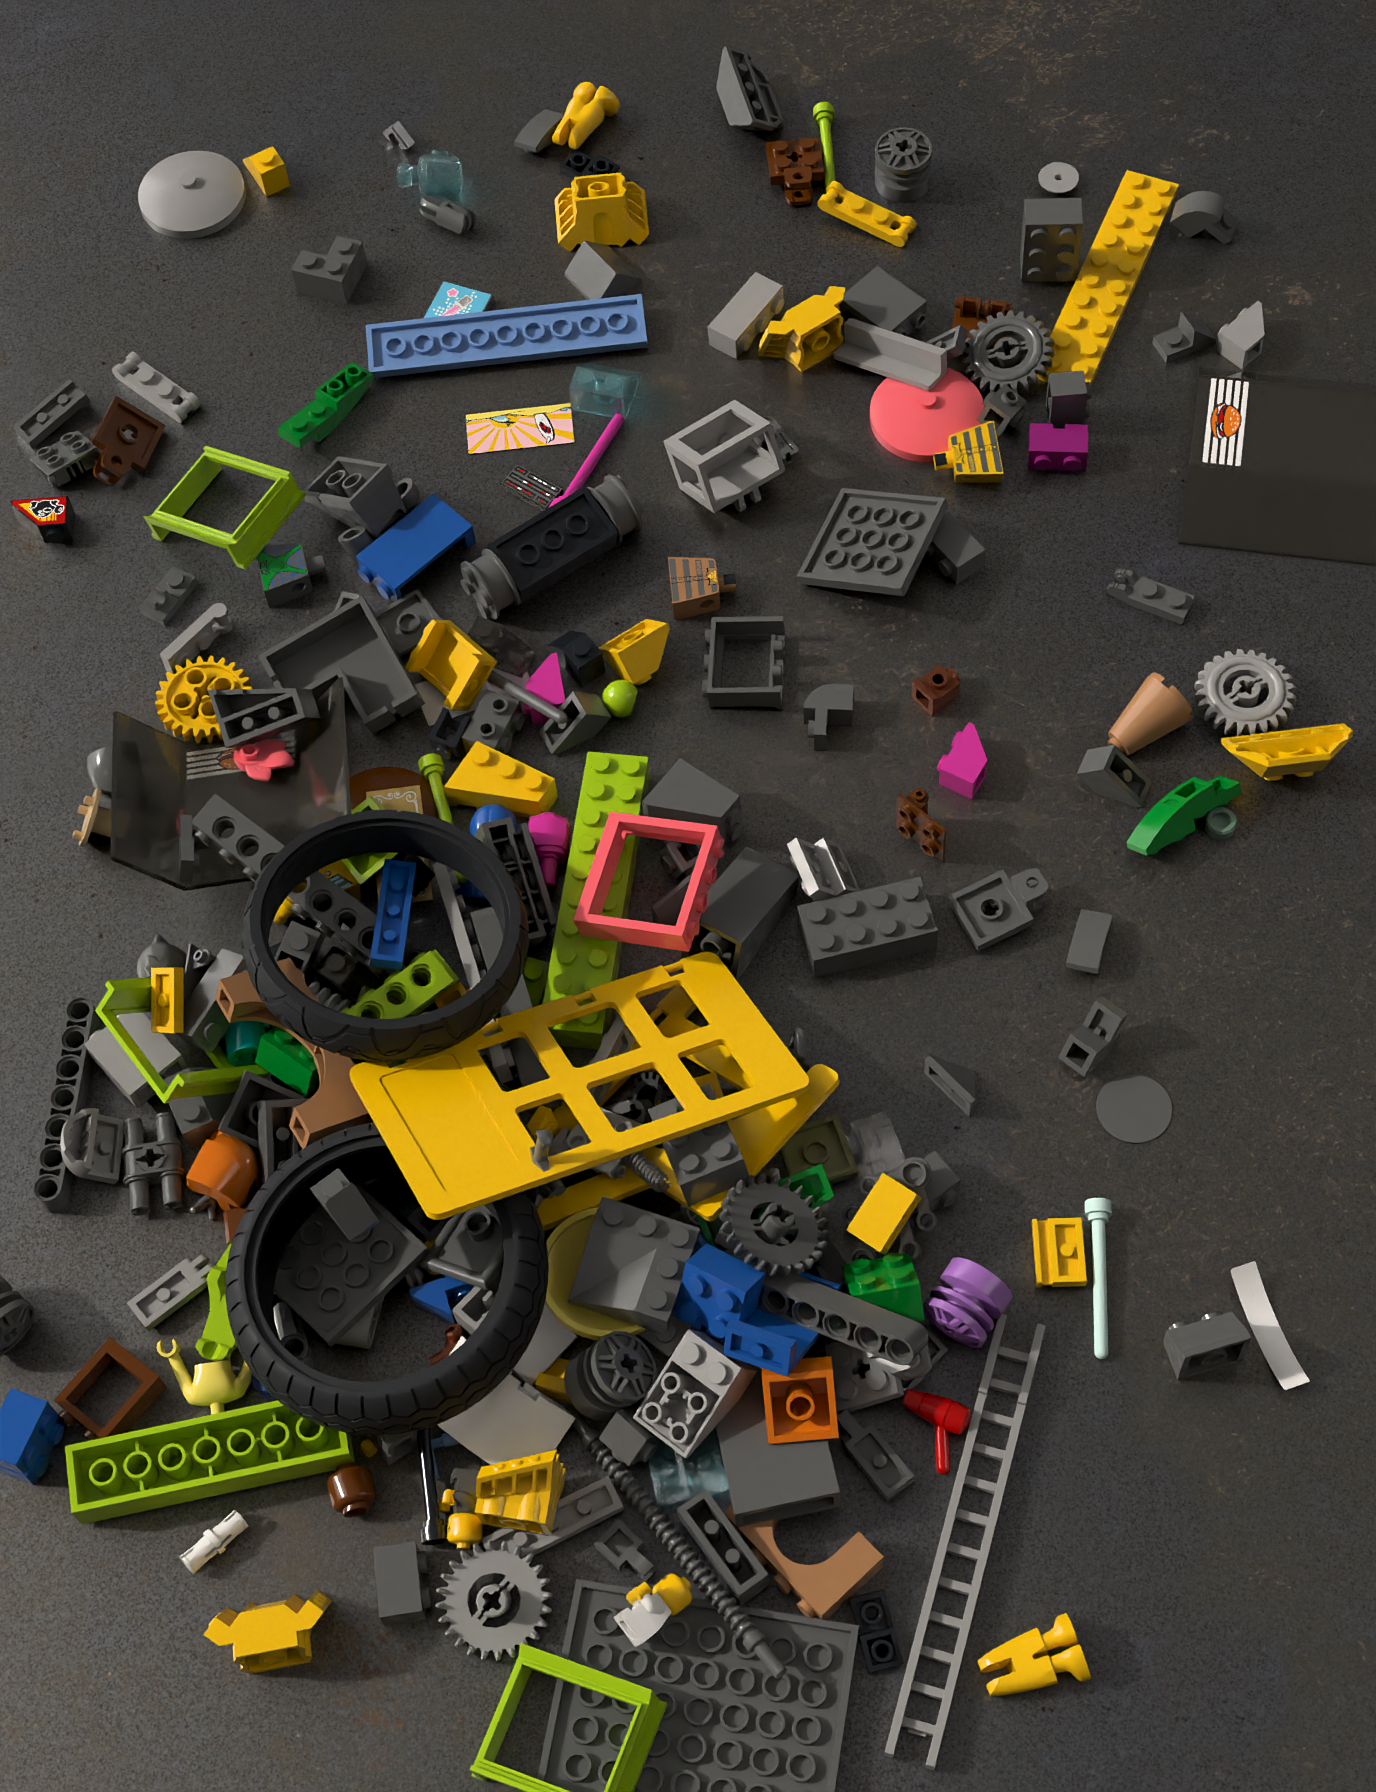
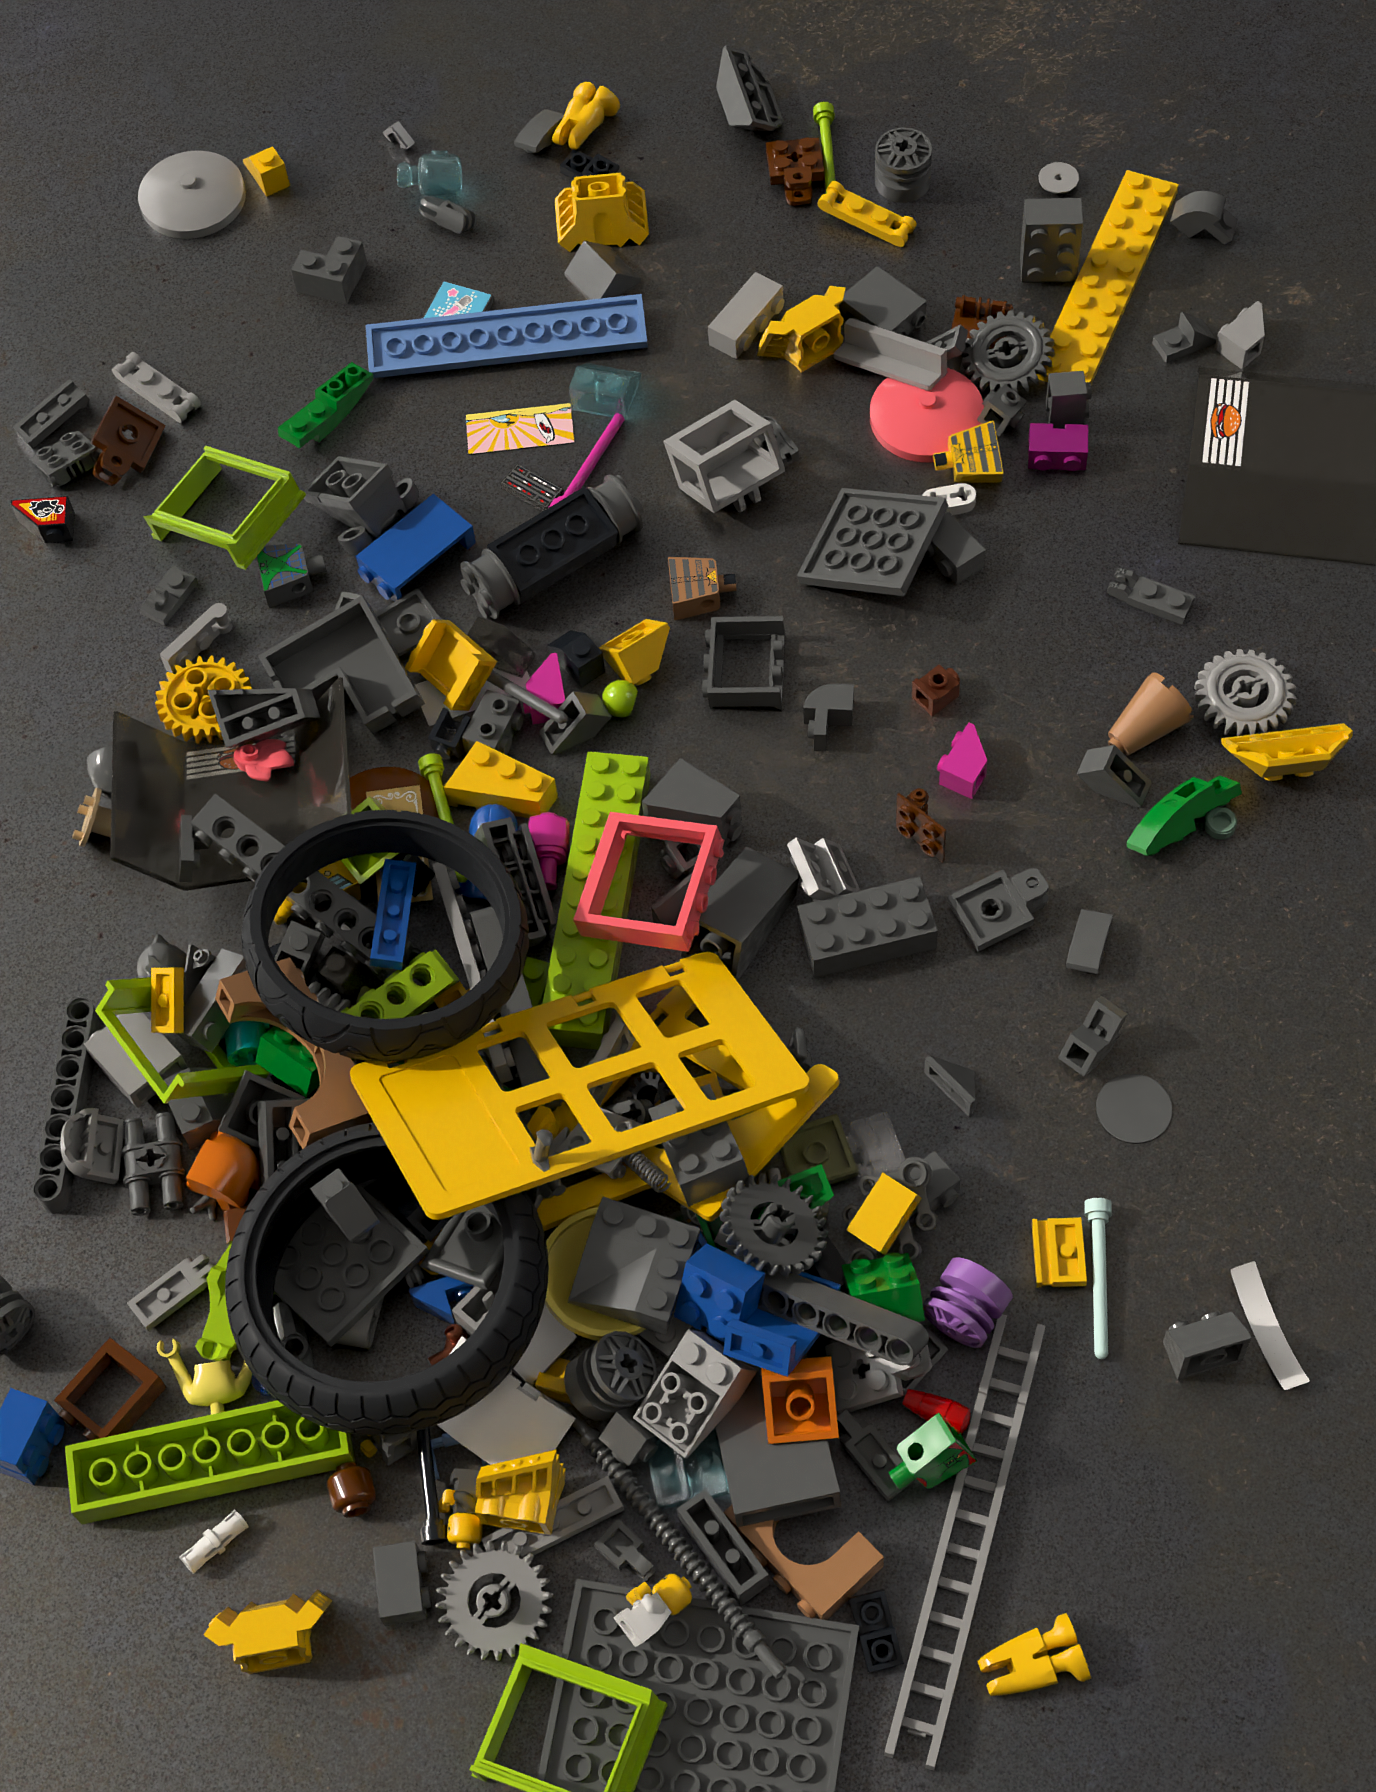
(932, 1454): none -> green torso
(951, 493): none -> white beam

